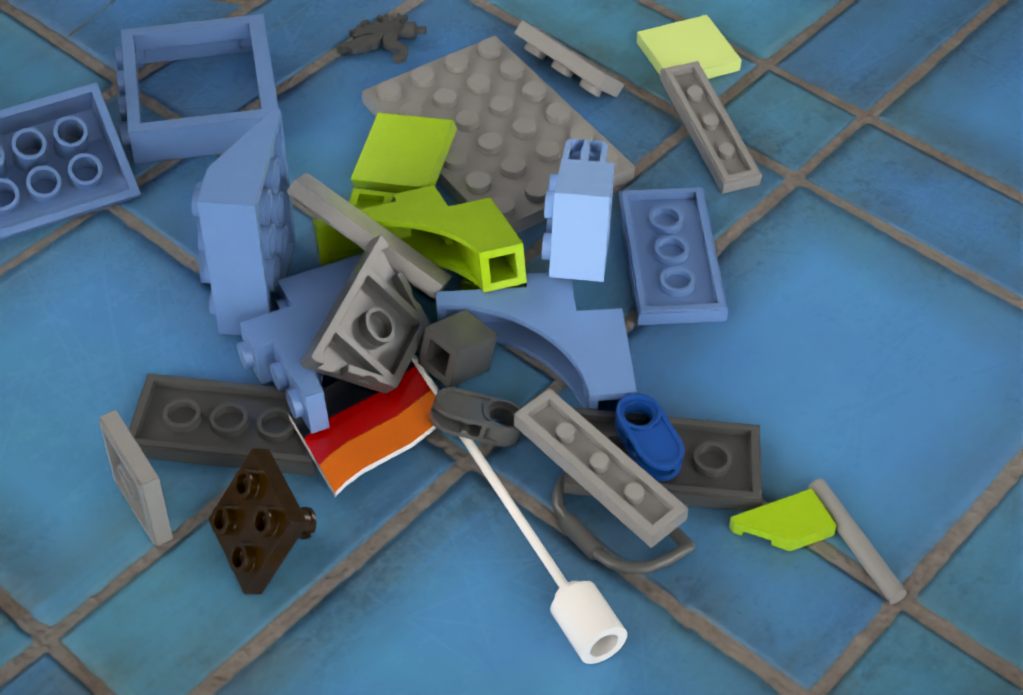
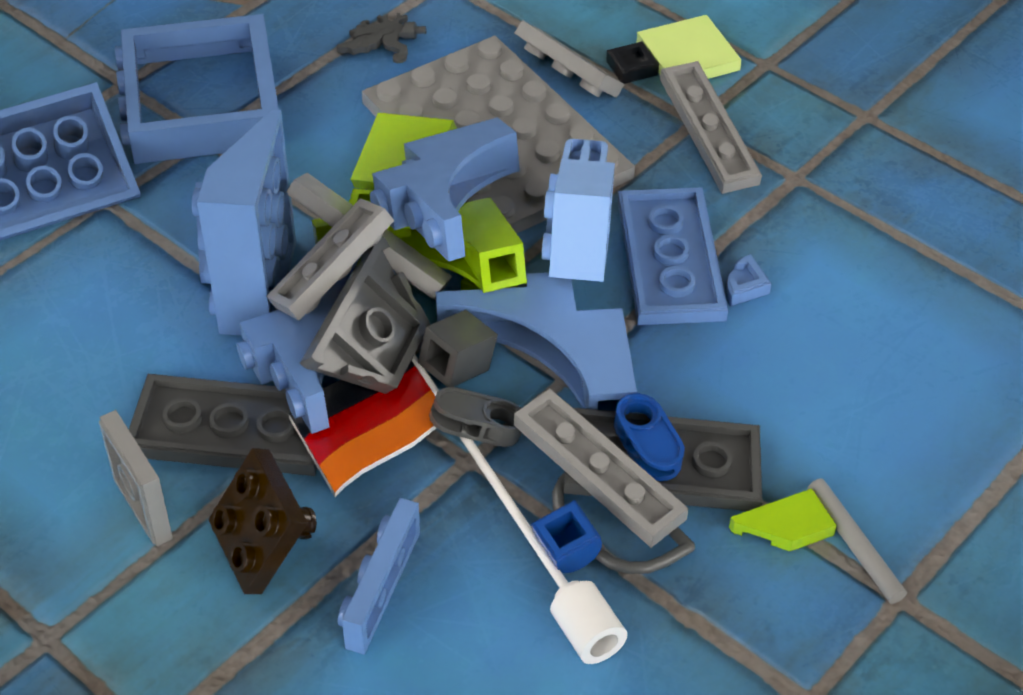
(330, 259): none -> light grey plate
(379, 576): none -> medium blue plate
(441, 177): none -> medium blue arch
(568, 537): none -> blue brick
(632, 62): none -> black tile
(746, 281): none -> medium blue tile

